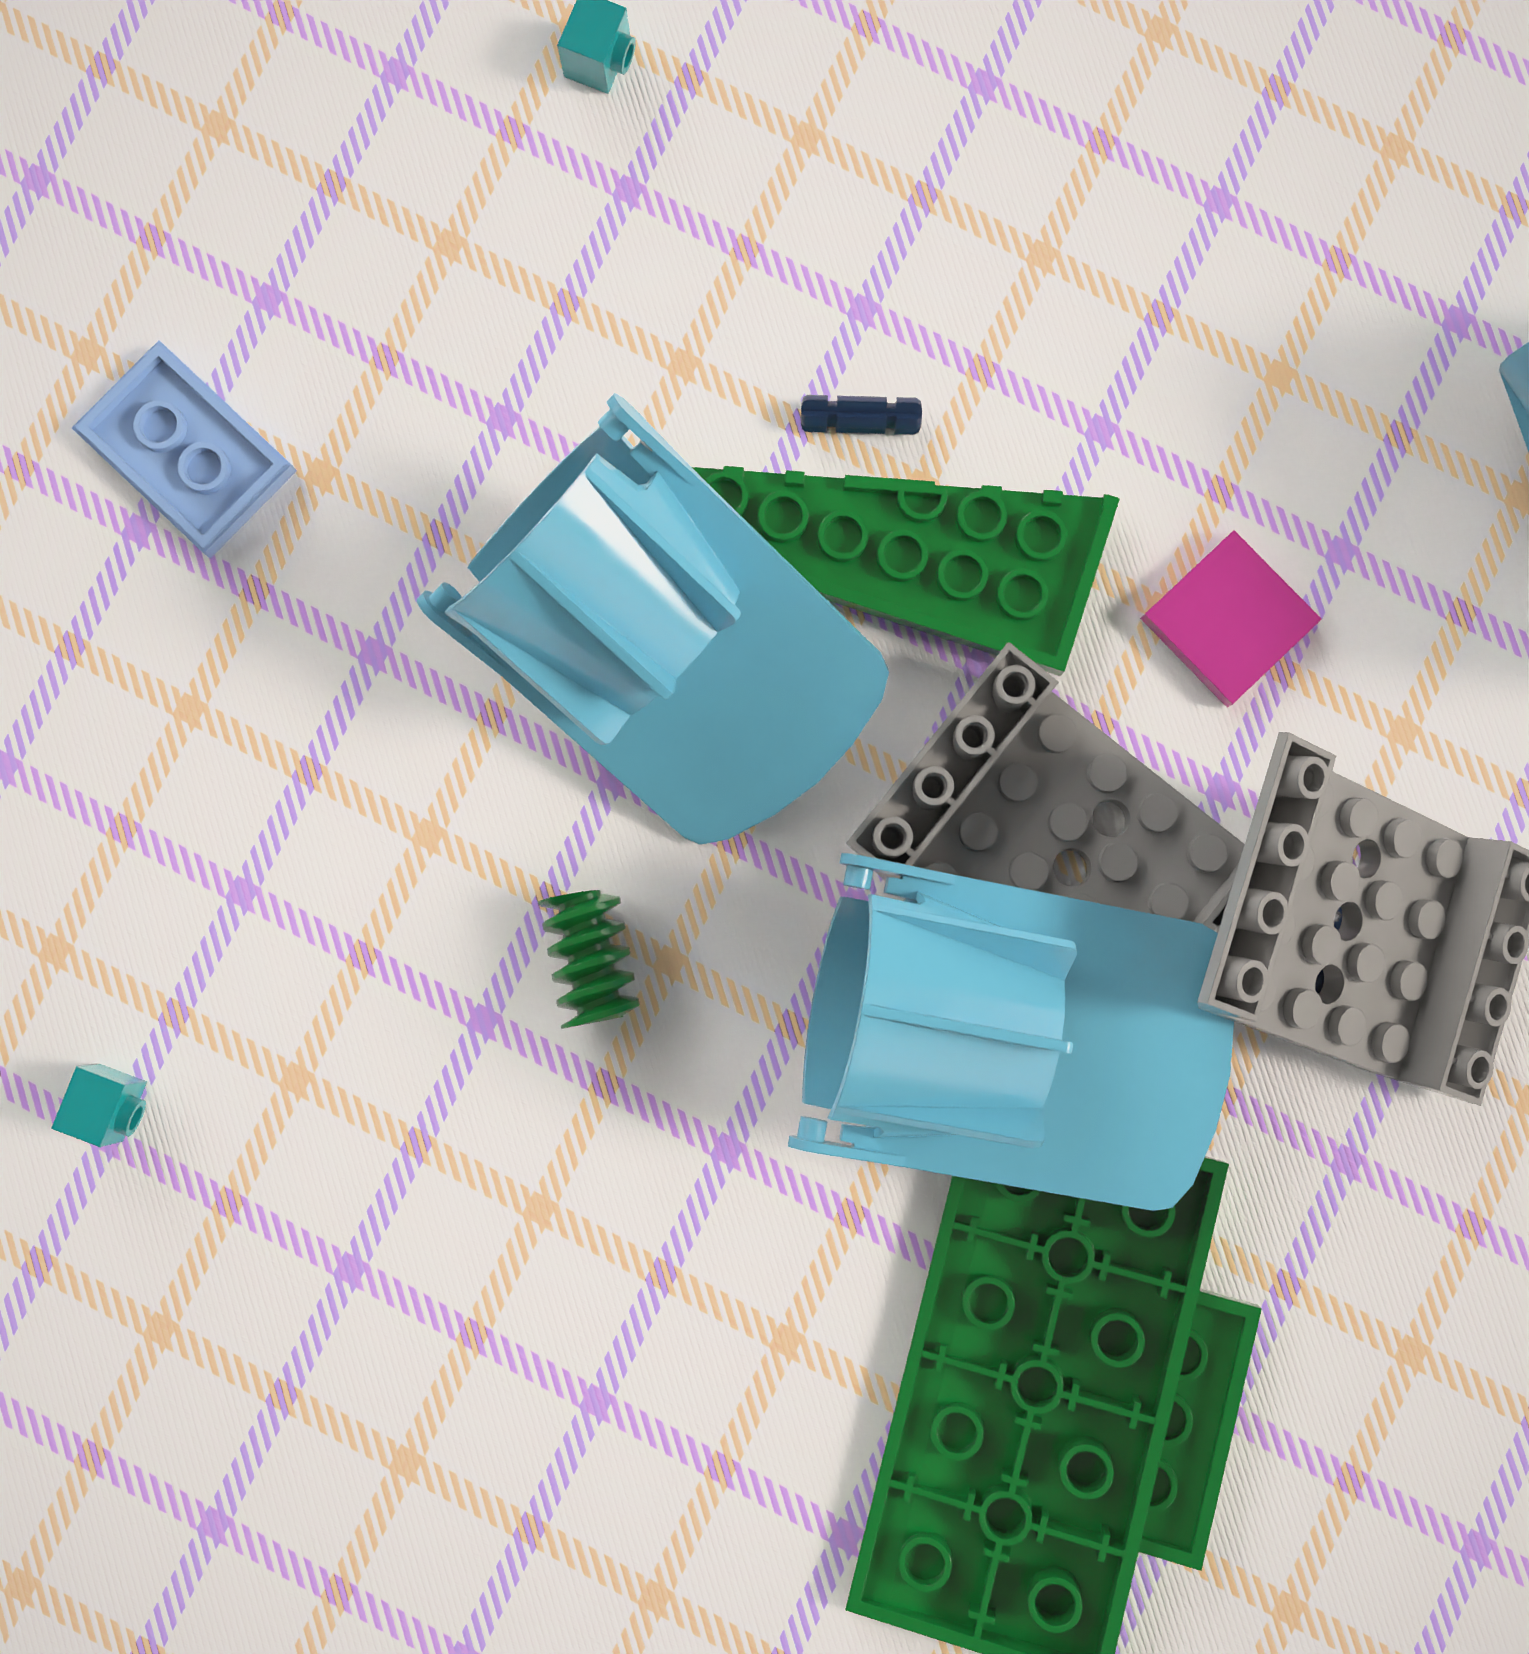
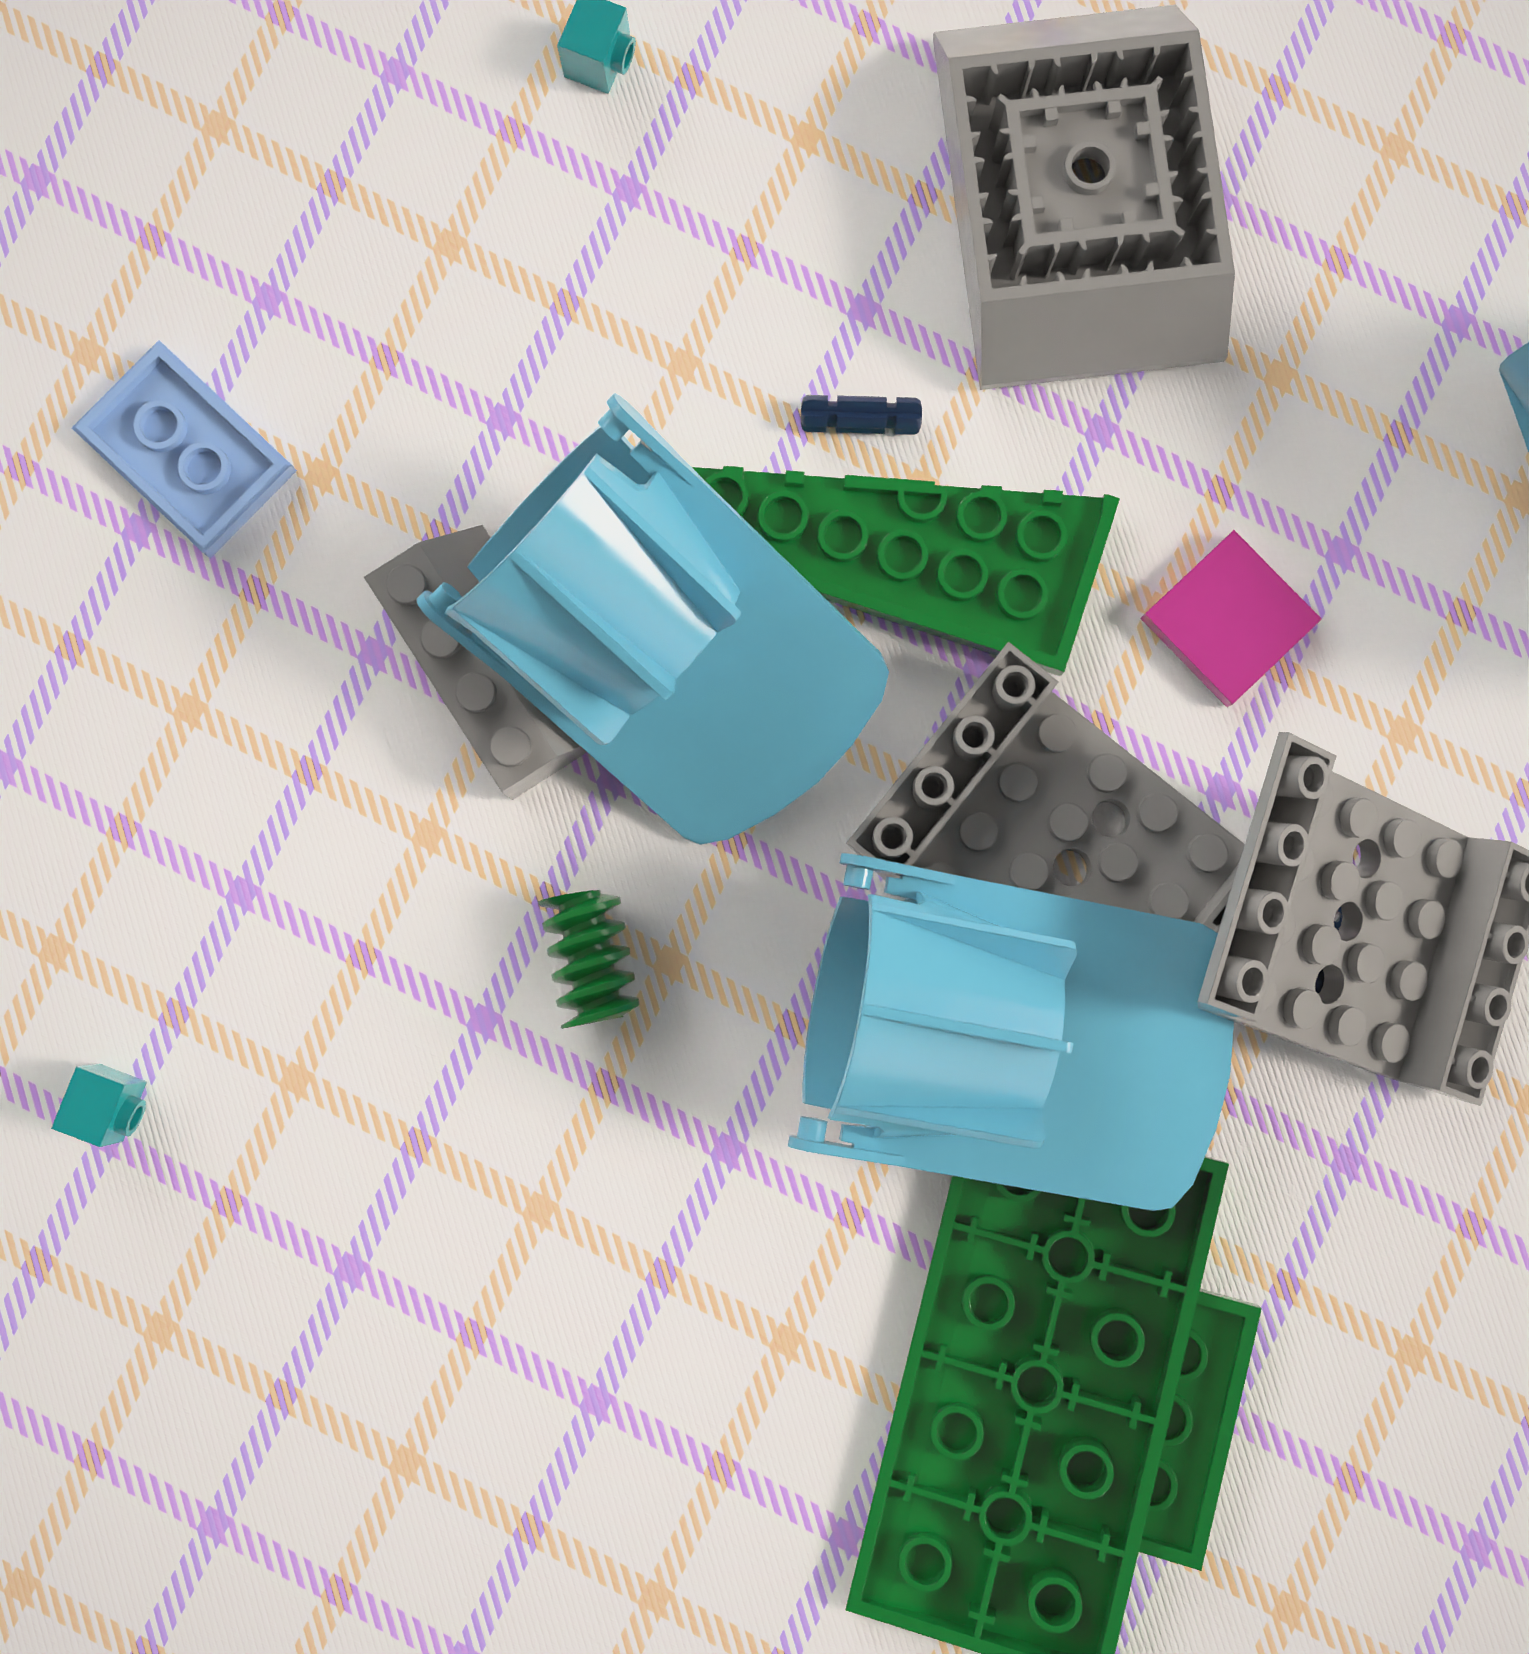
(502, 725): none -> light grey slope
(1071, 270): none -> light grey slope

